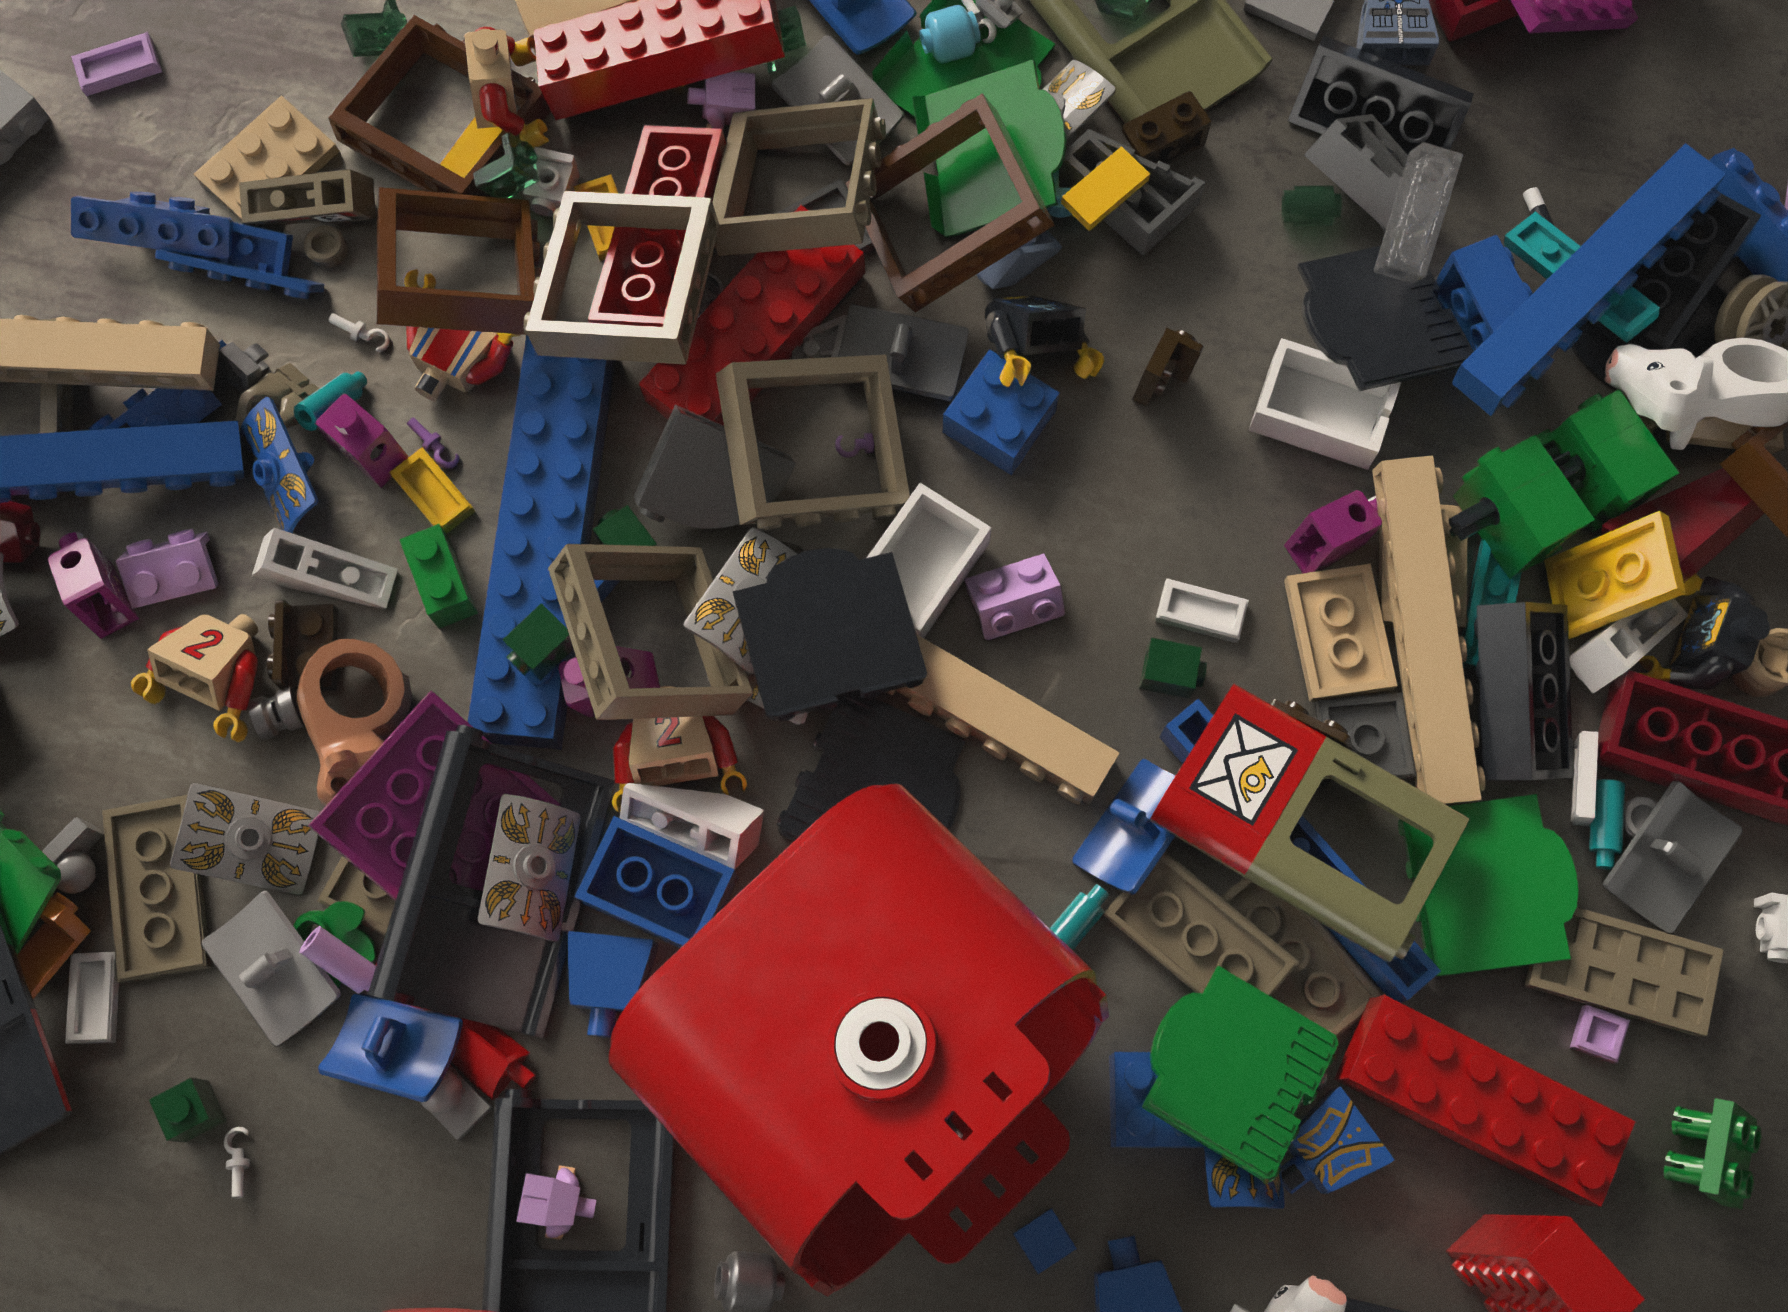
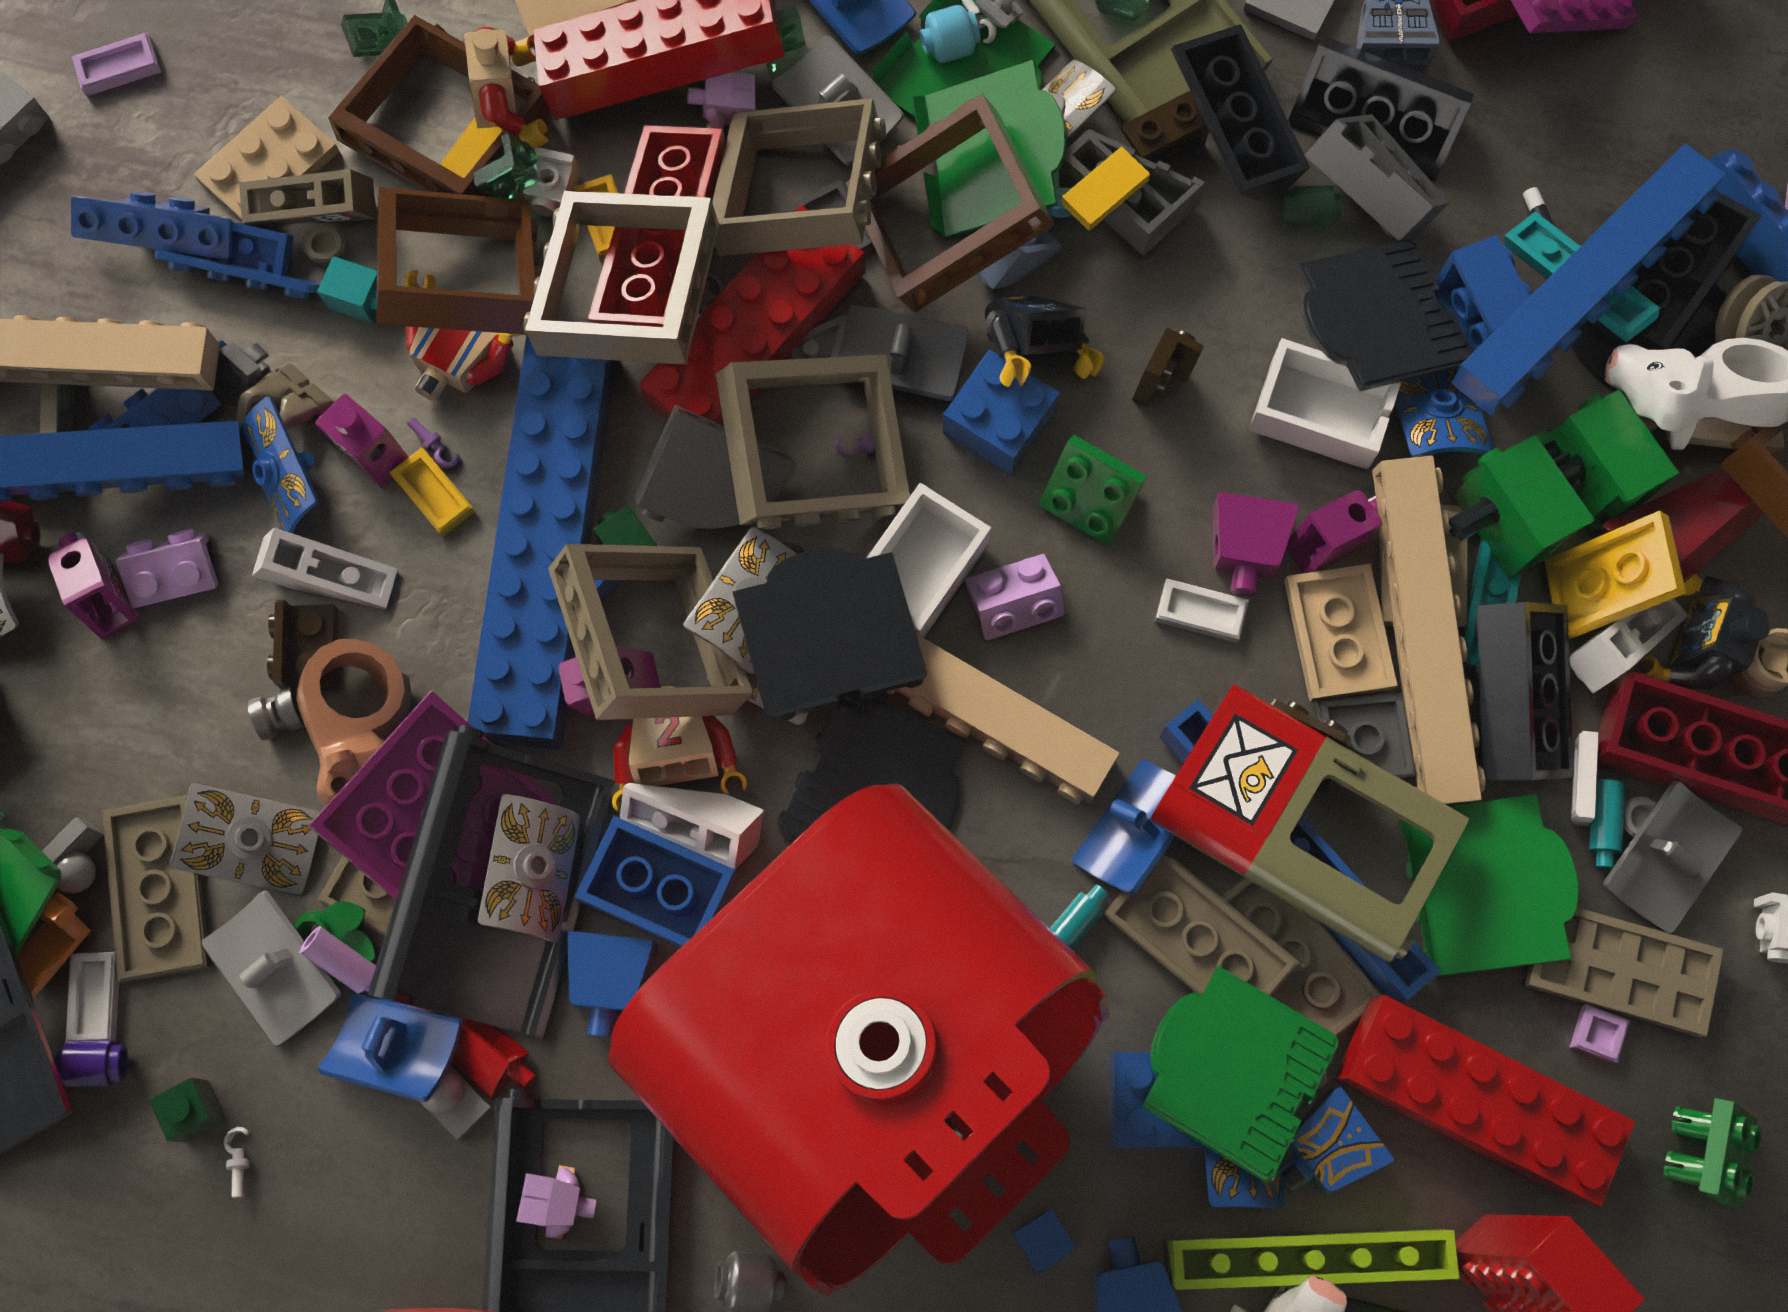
(92, 1063): none -> dark purple brick
(208, 663): tan torso -> none
(317, 403): teal cylinder -> none
(350, 289): none -> teal brick
(358, 331): white hand -> none
(438, 576): green brick -> none
(538, 643): dark green brick -> none
(1092, 490): none -> green plate
(1172, 668): dark green brick -> none
(1241, 112): none -> black slope
(1250, 538): none -> magenta torso
(1294, 1258): none -> lime brick
(1418, 213): clear brick -> none
(1440, 417): none -> blue shield

